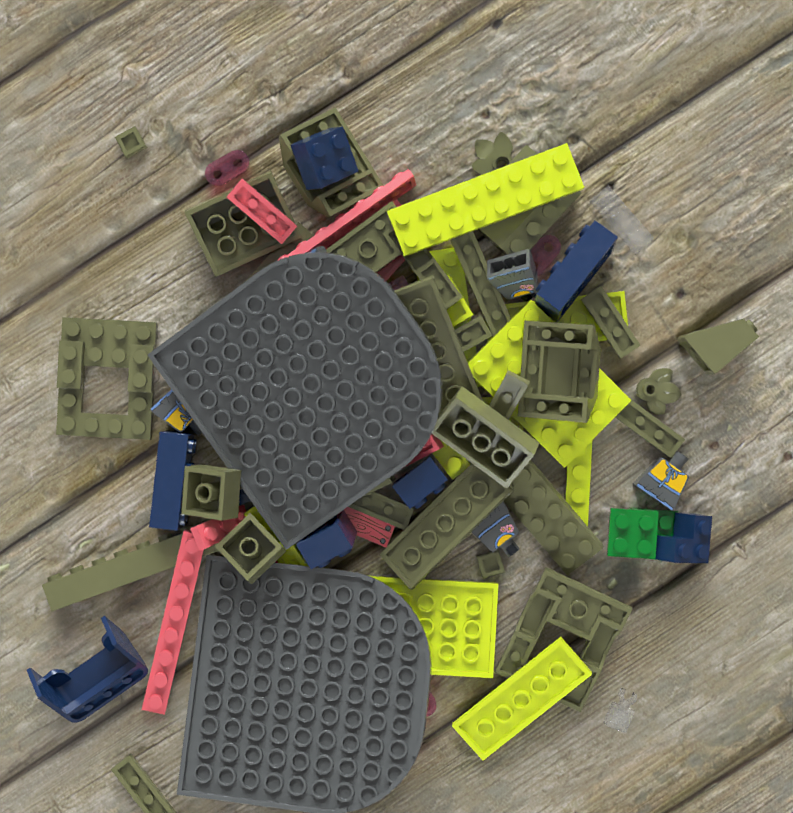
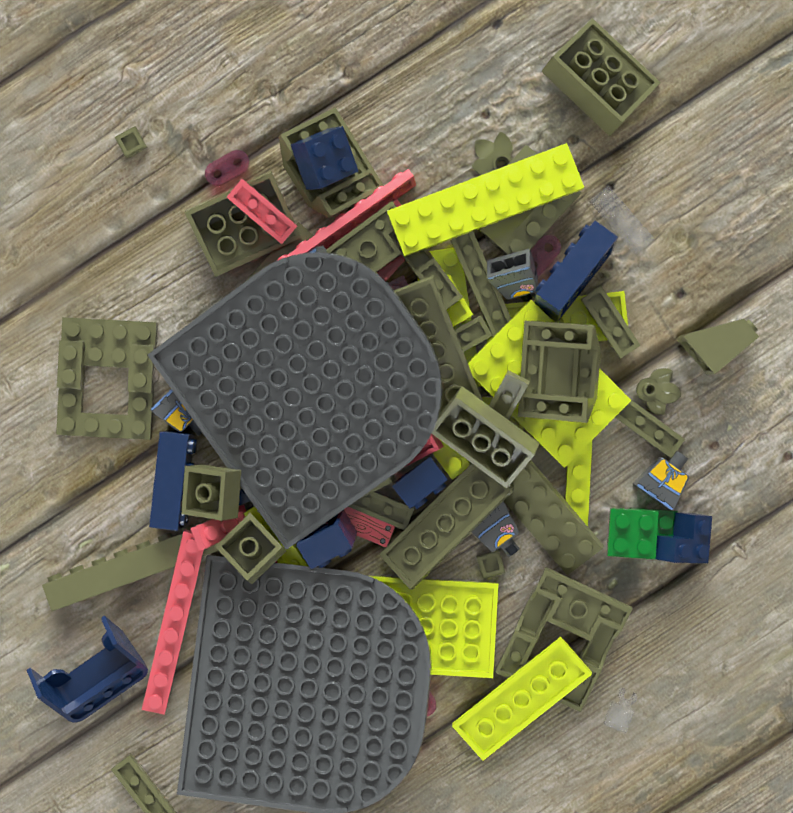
(600, 76): none -> olive slope

